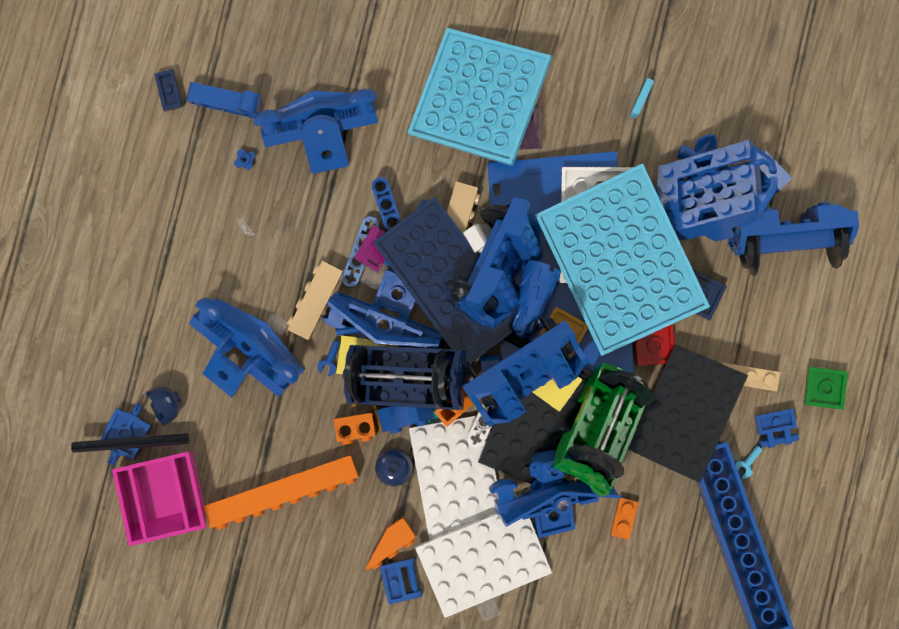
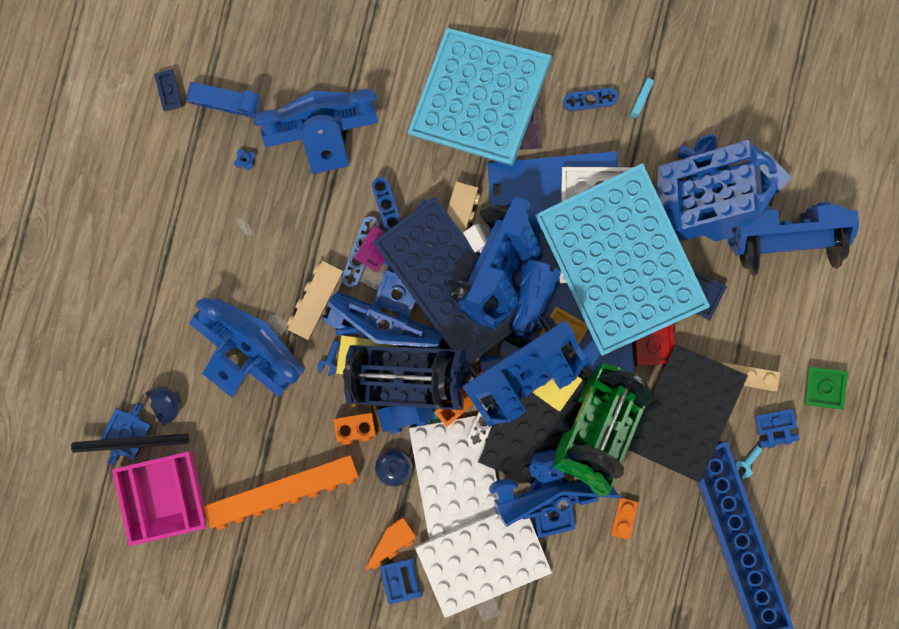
(575, 96): none -> blue beam

